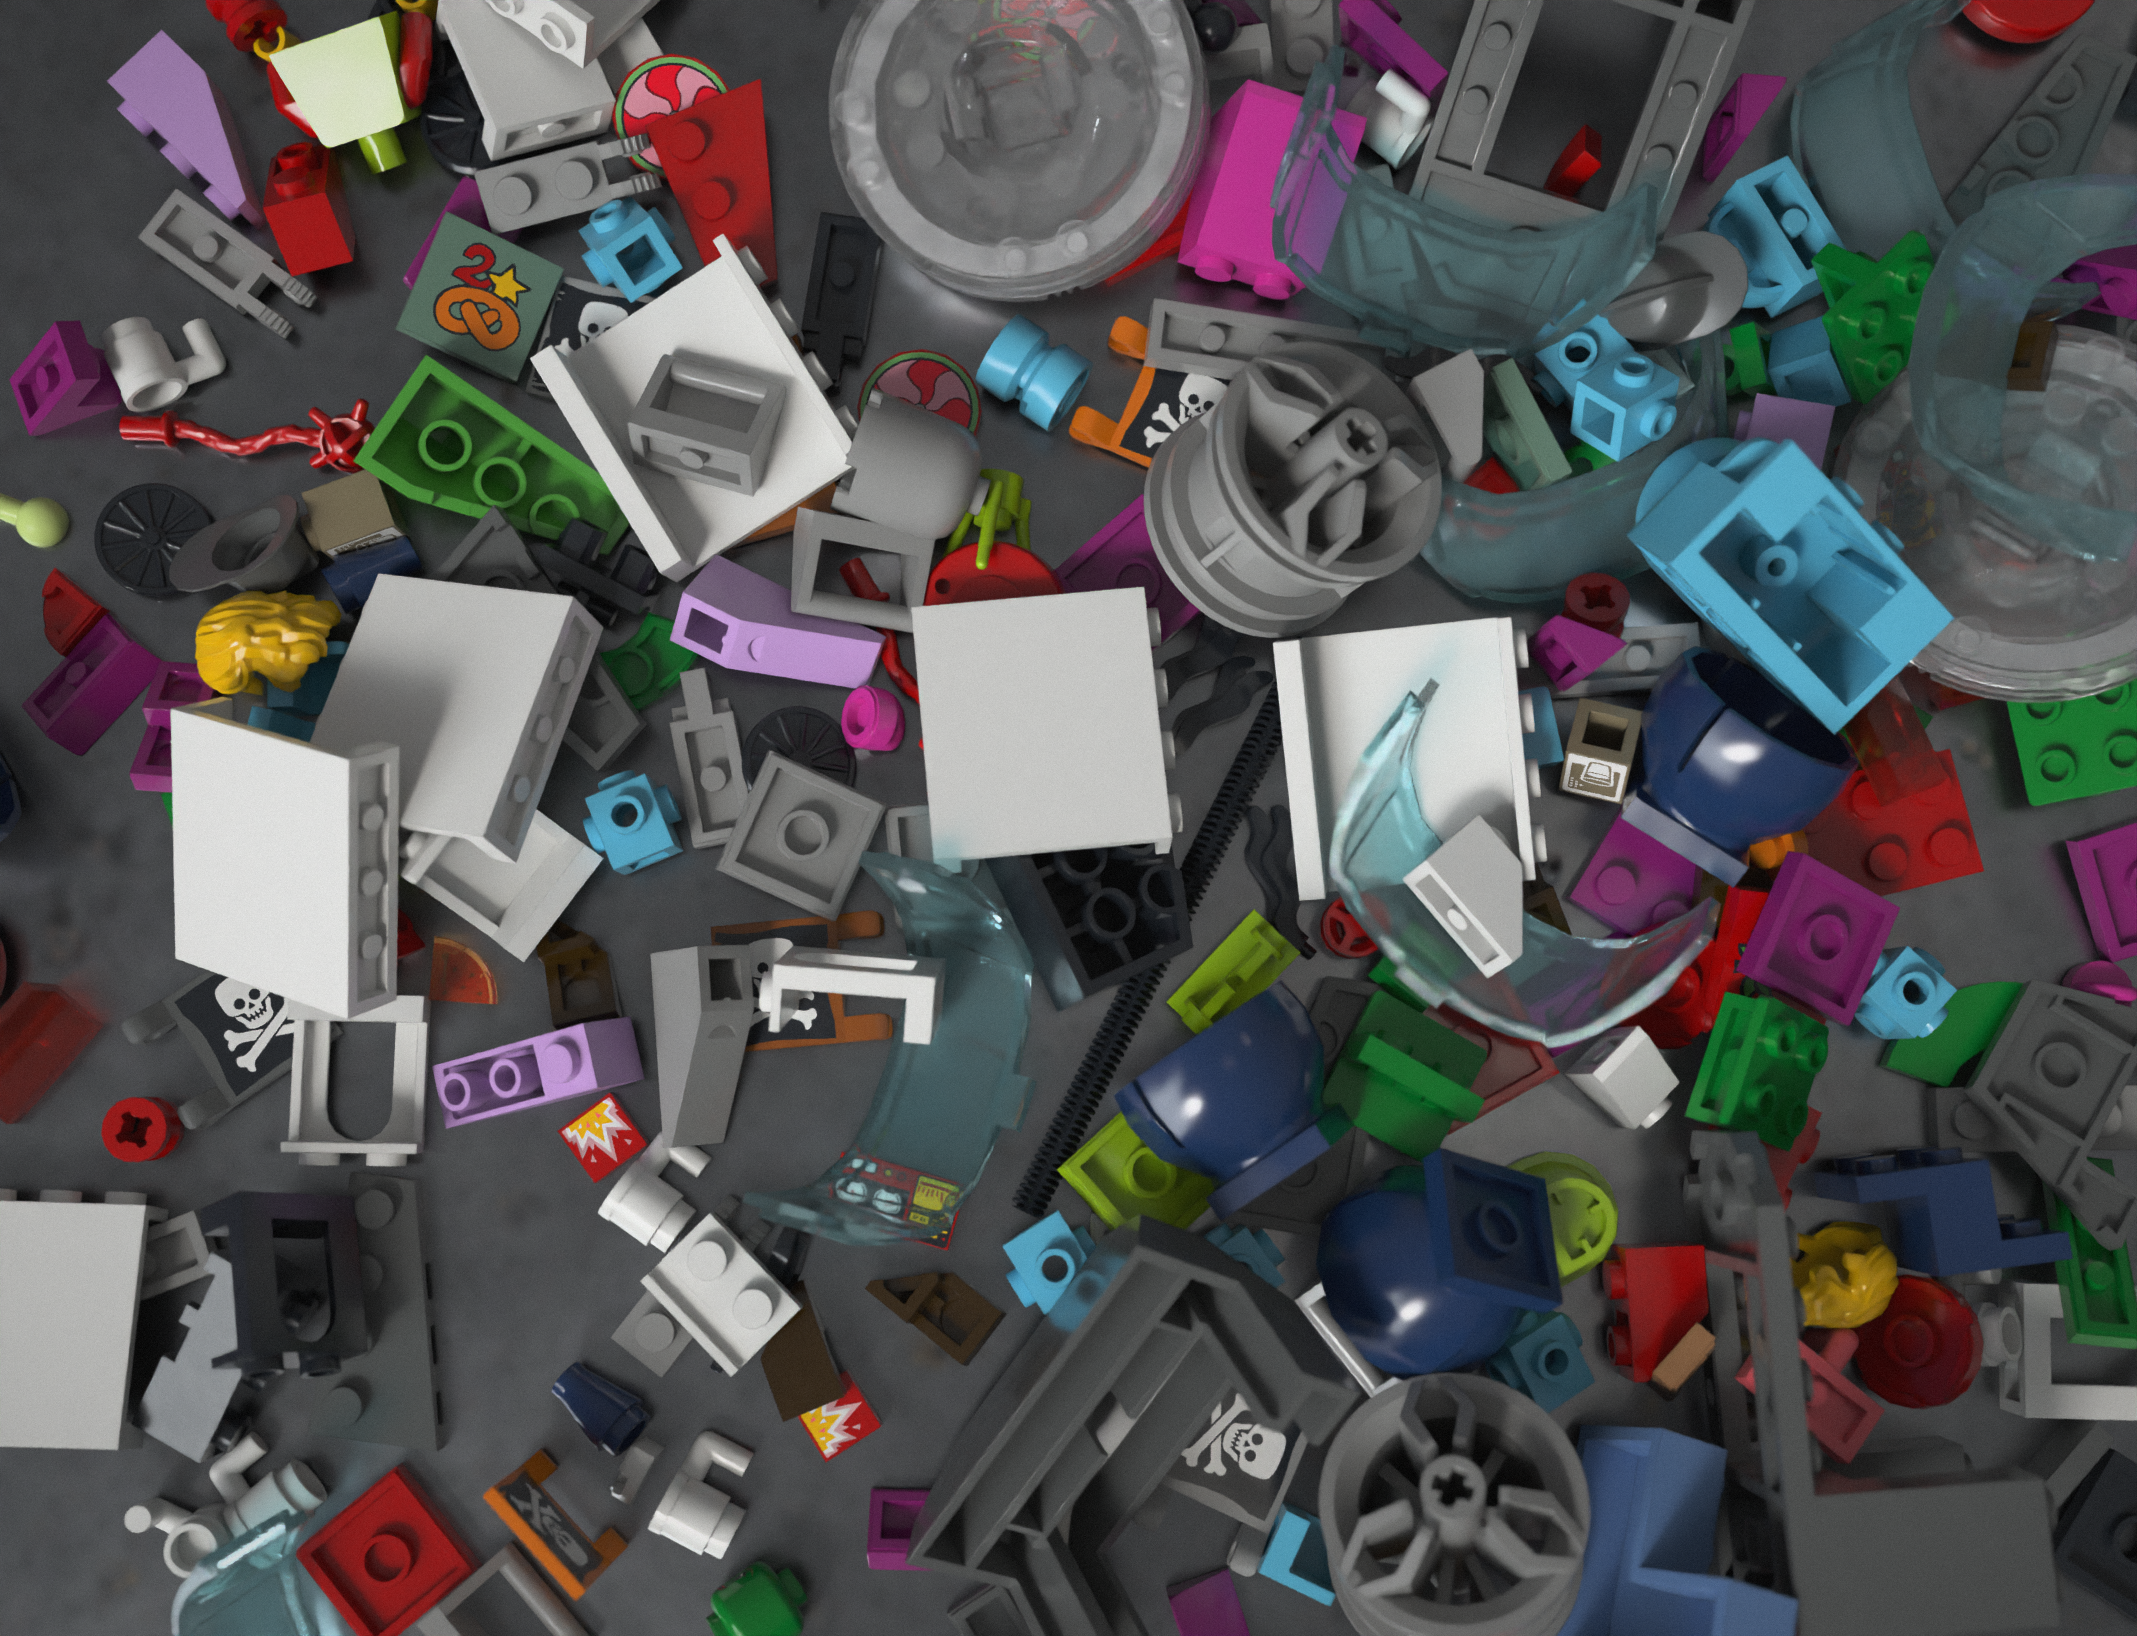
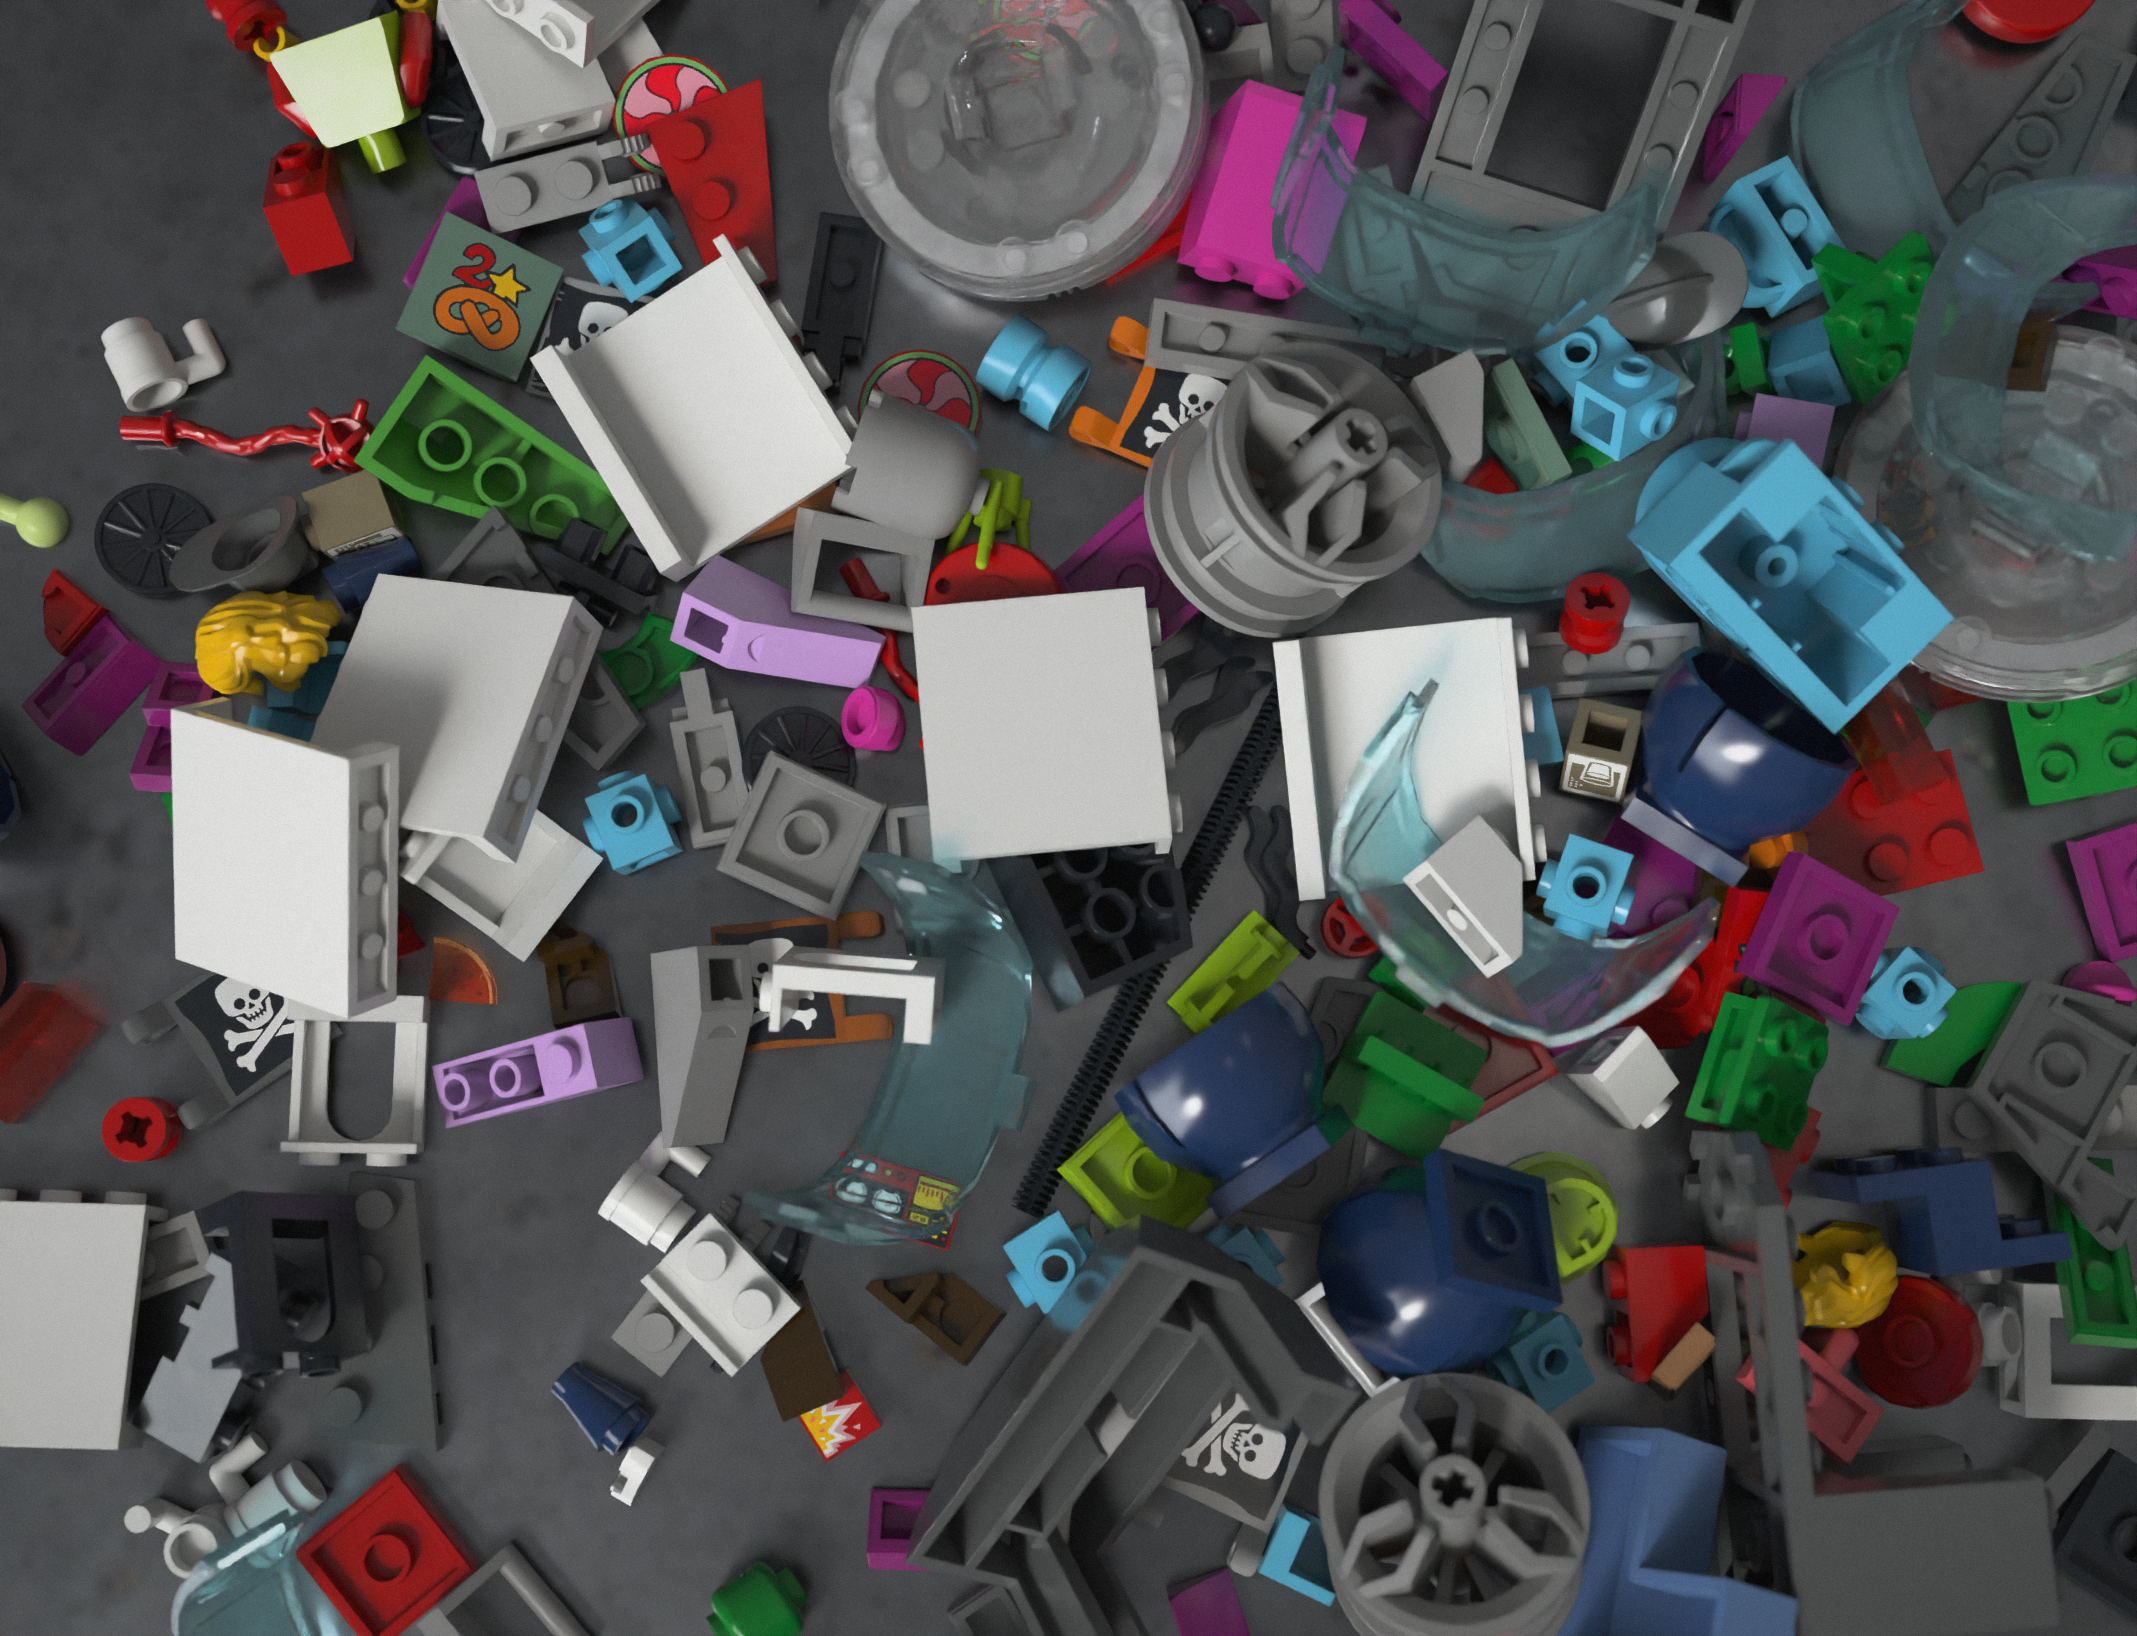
(63, 380): magenta slope -> none
(192, 114): lavender slope -> none
(221, 260): light grey hinge -> none
(549, 1529): flag -> none
(604, 1137): tile -> none
(696, 1512): white piece -> none
(699, 448): light grey tile -> none
(1395, 117): white piece -> none
(1570, 650): magenta slope -> none
(1576, 163): red tile -> none
(1591, 865): none -> medium azure brick

